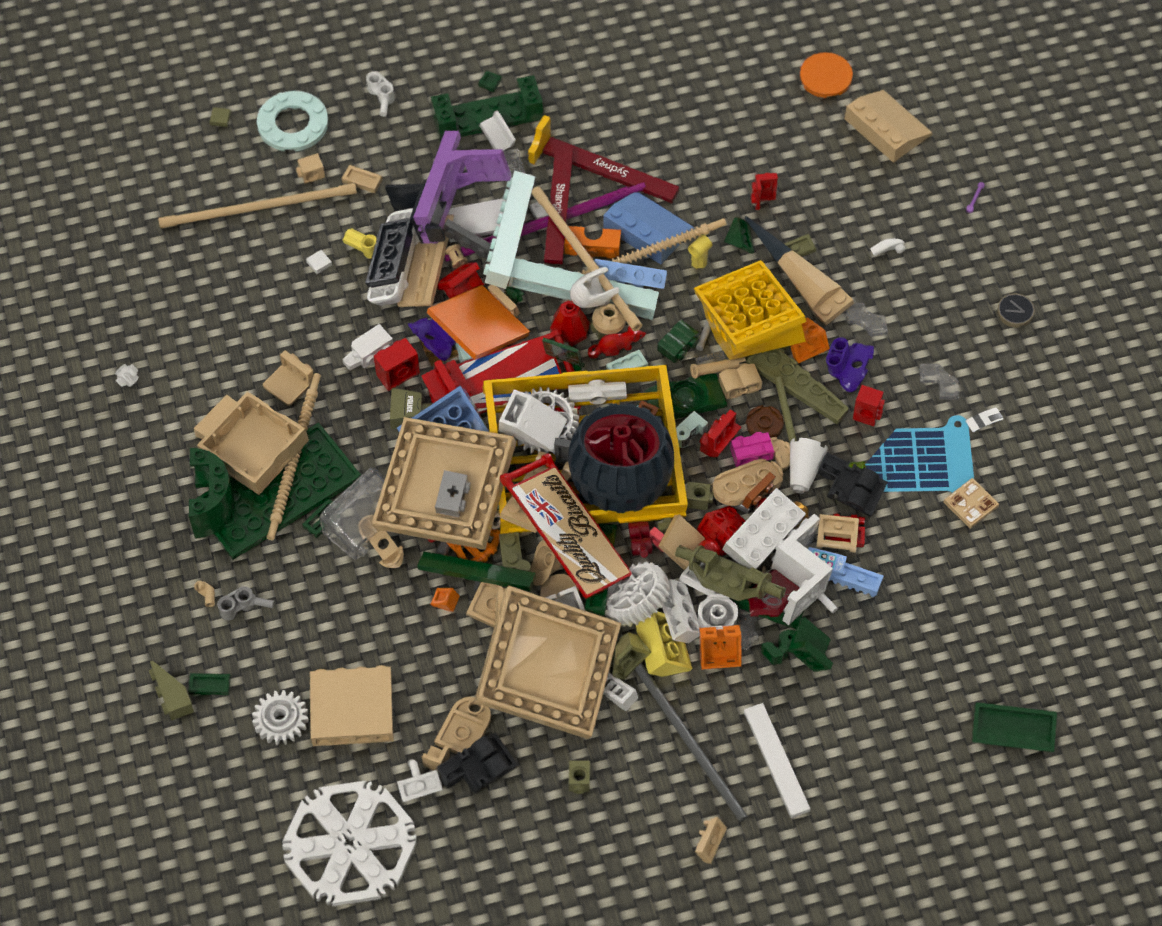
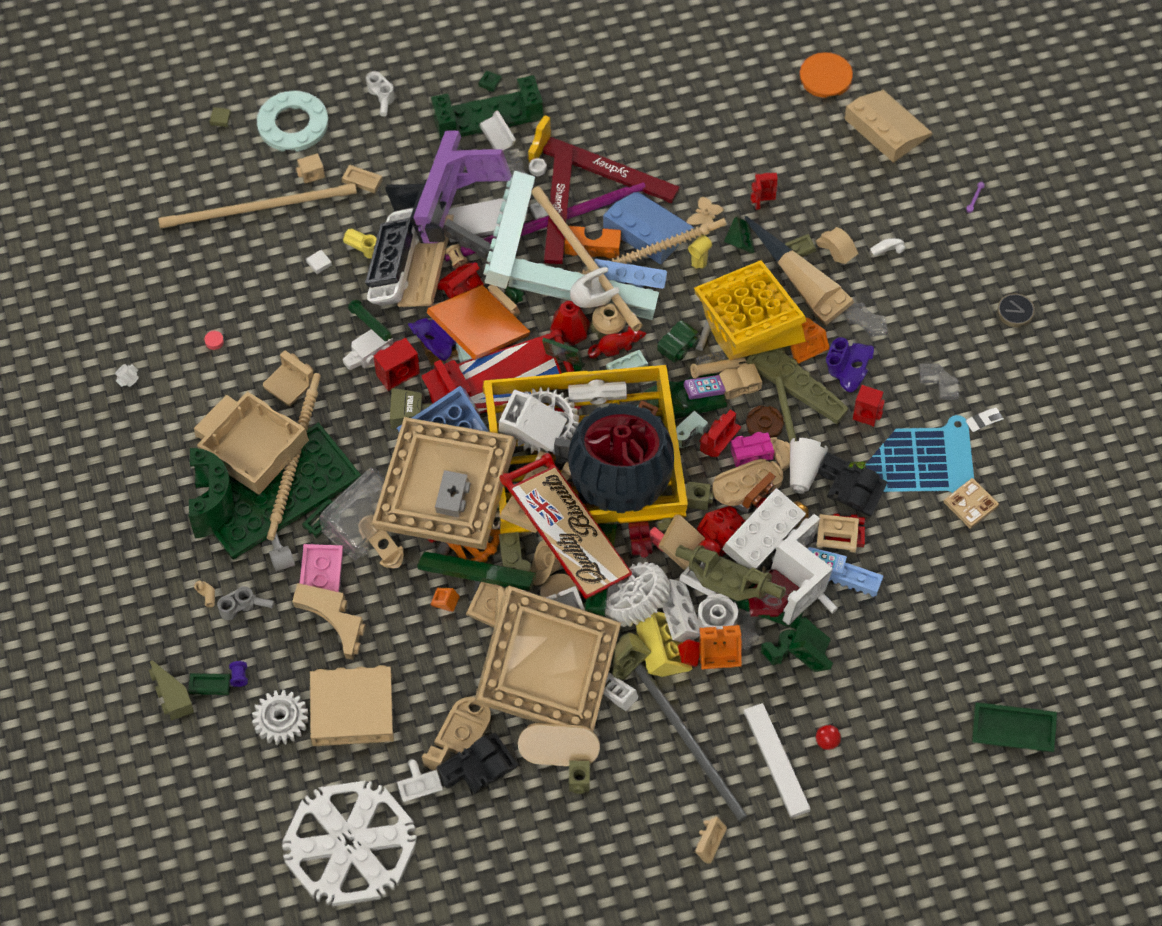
(214, 340): none -> coral tile
(238, 671): none -> dark purple bush
(280, 556): none -> light grey beam
(322, 566): none -> bright pink plate
(330, 607): none -> tan arch
(356, 308): none -> dark green axle
(537, 167): none -> white tile
(558, 744): none -> tan tile
(689, 652): none -> red slope
(704, 387): none -> tile
(705, 213): none -> tan piece
(828, 737): none -> red piece
(839, 244): none -> tan brick

